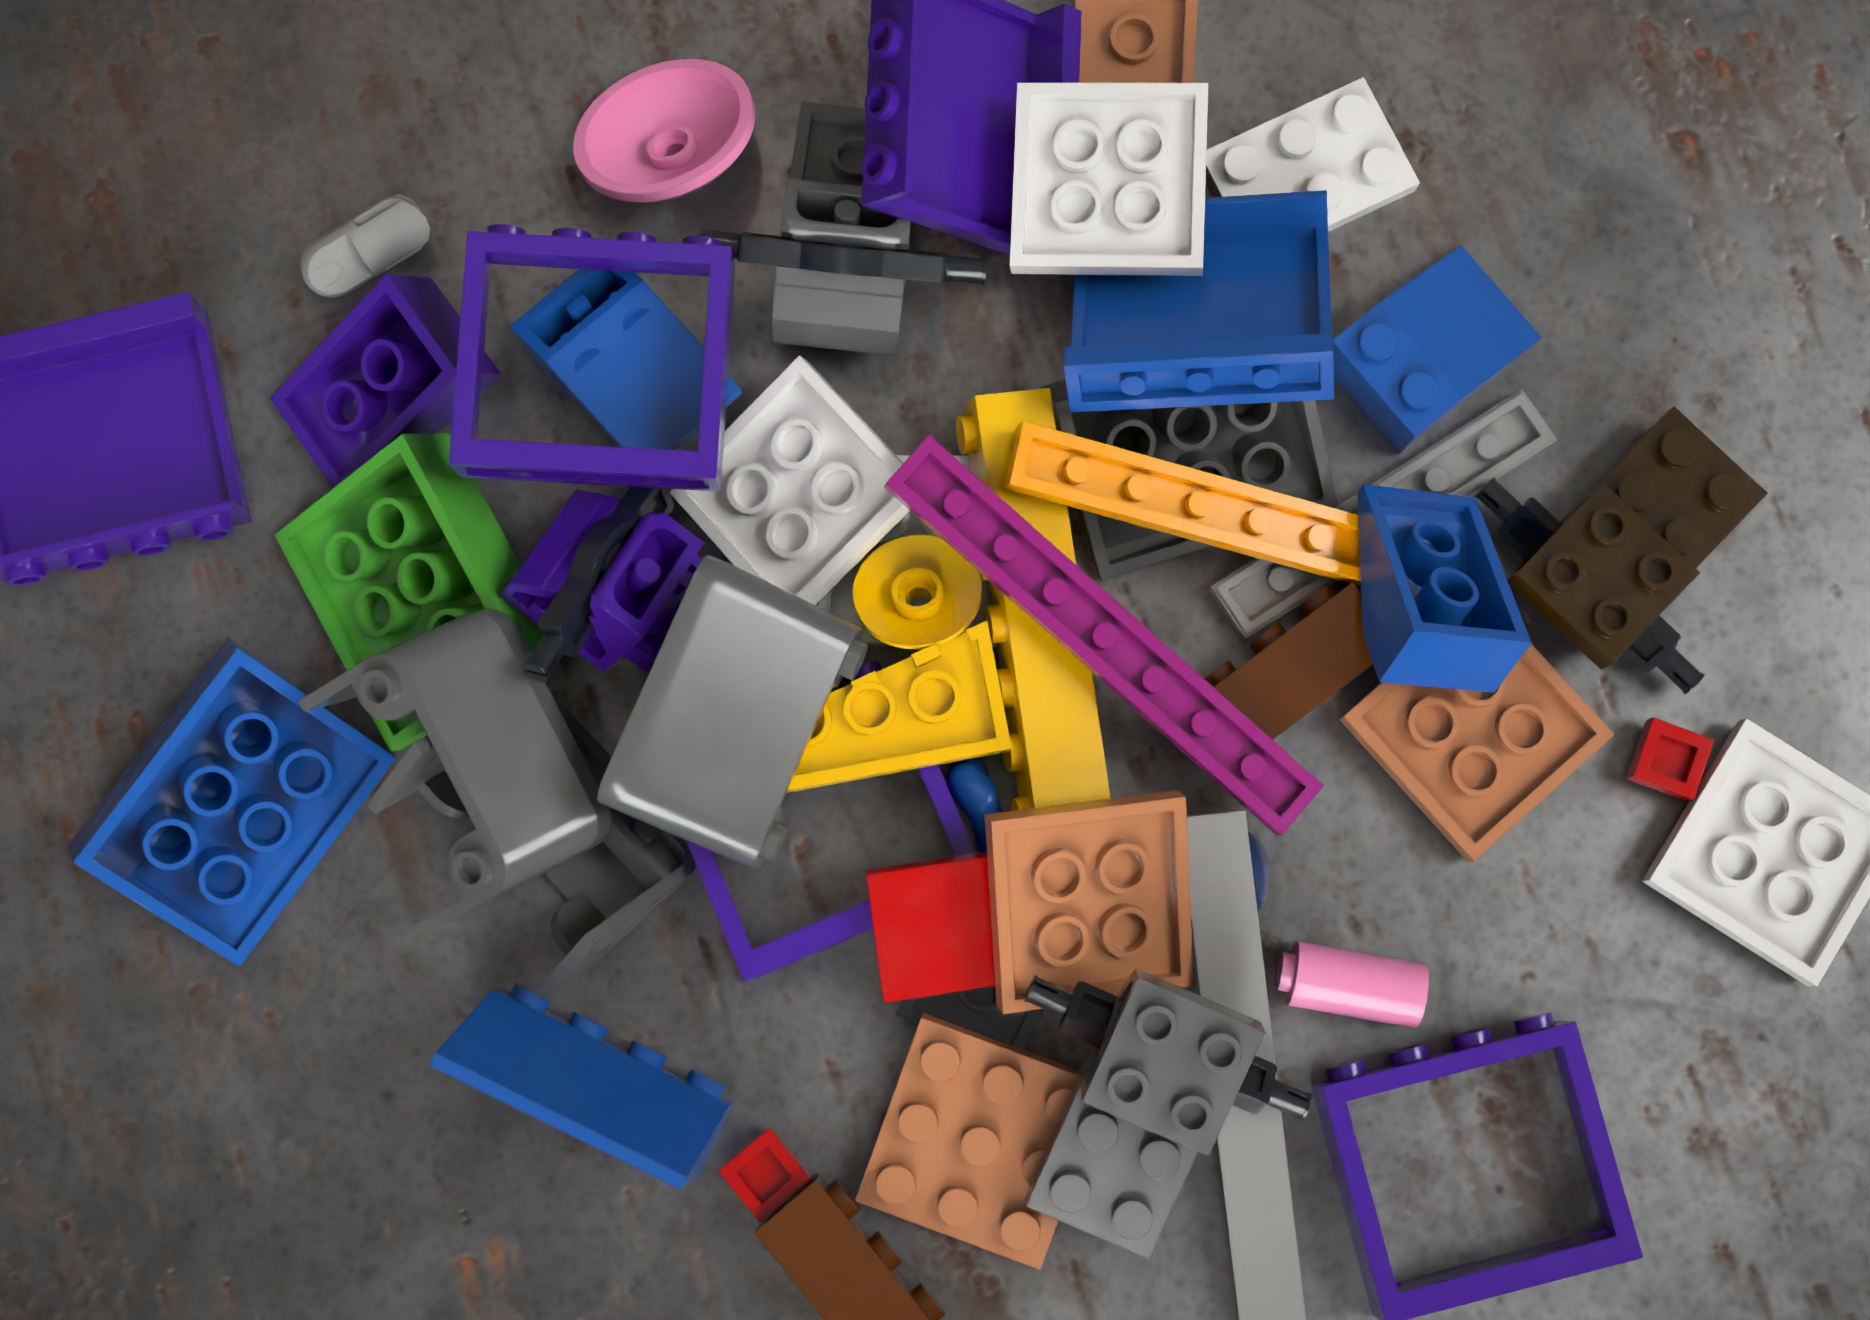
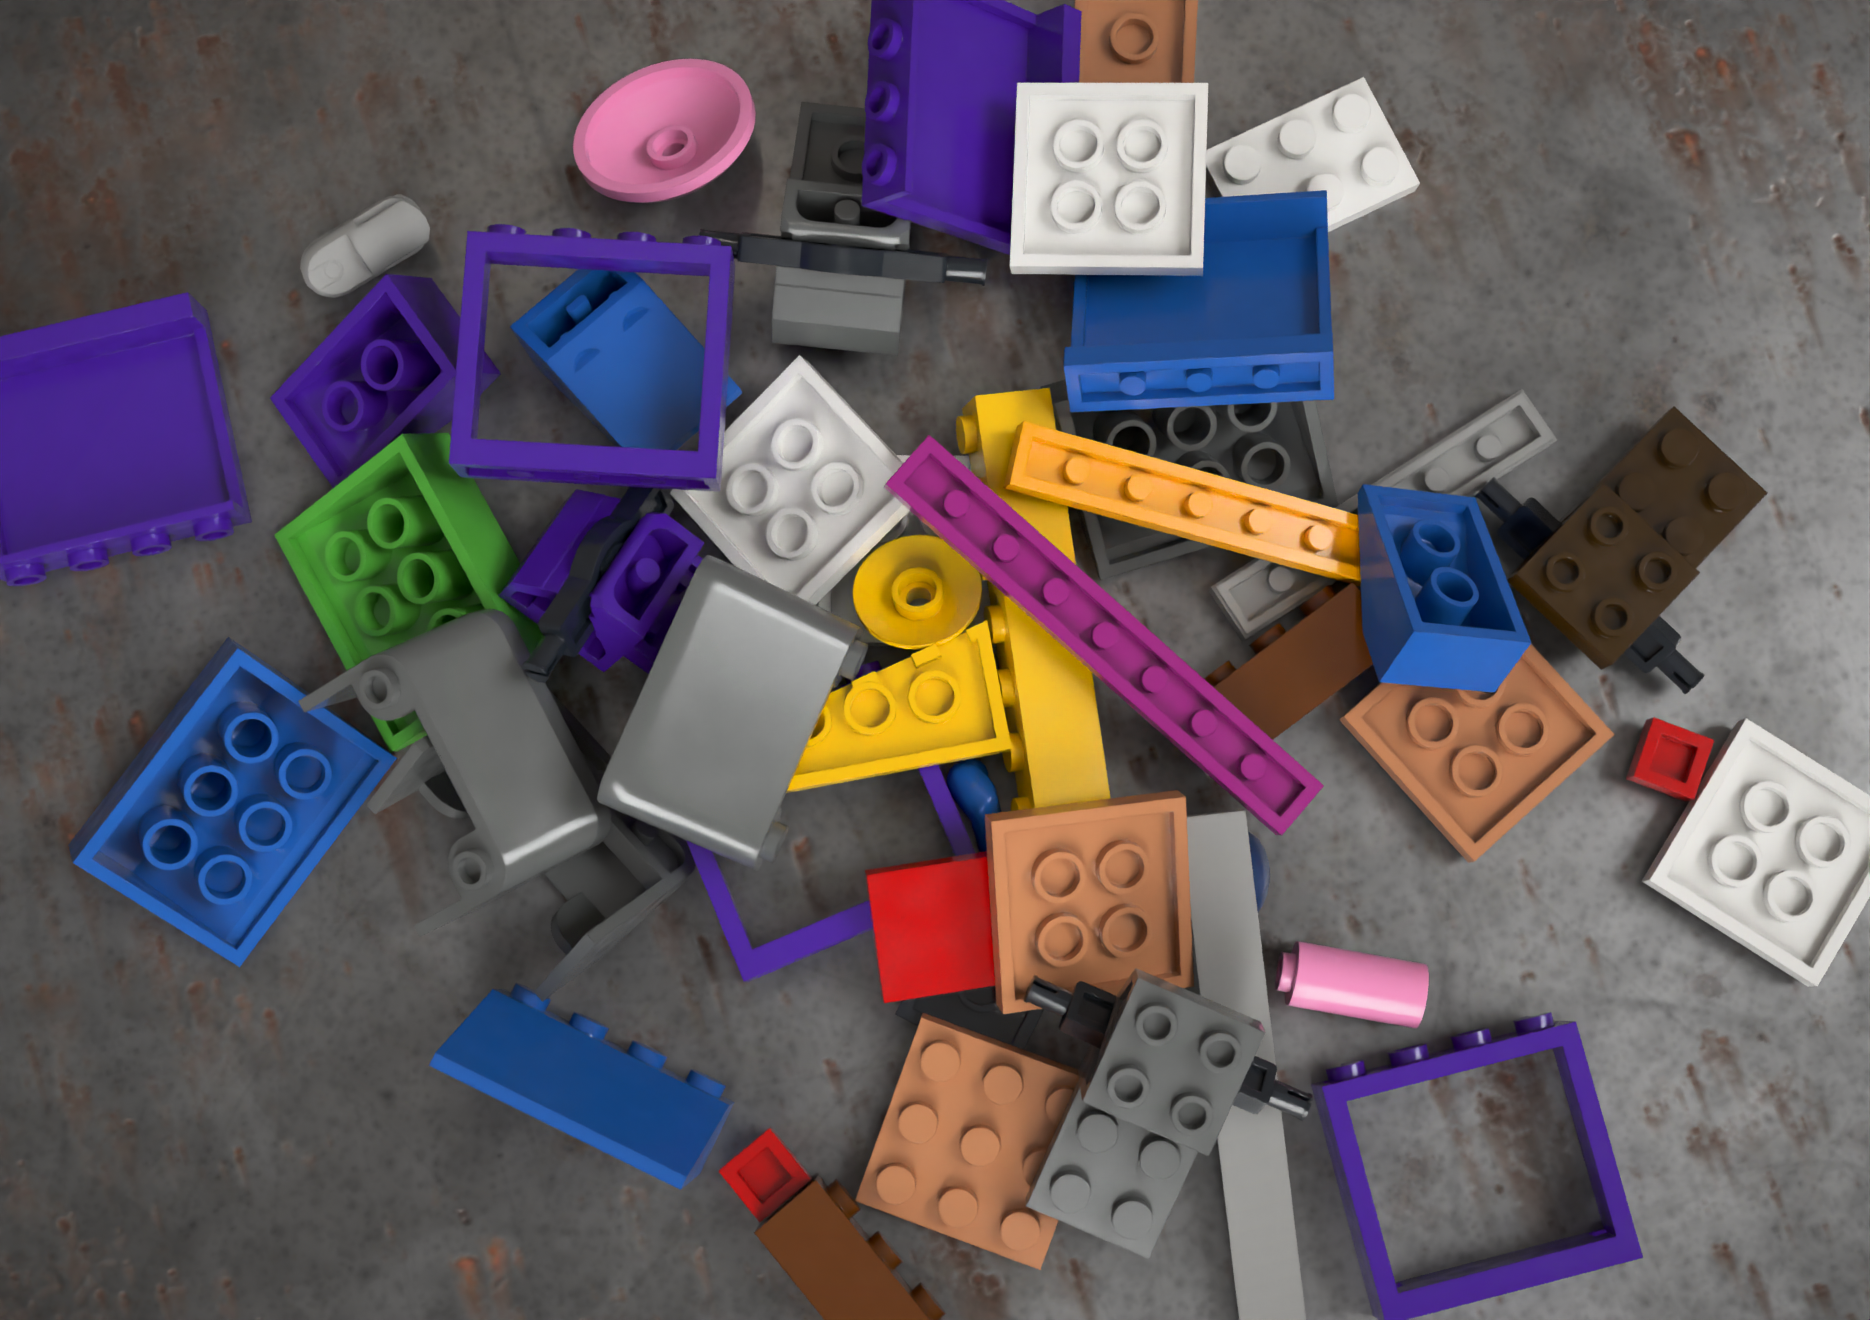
(1429, 348): blue slope -> none

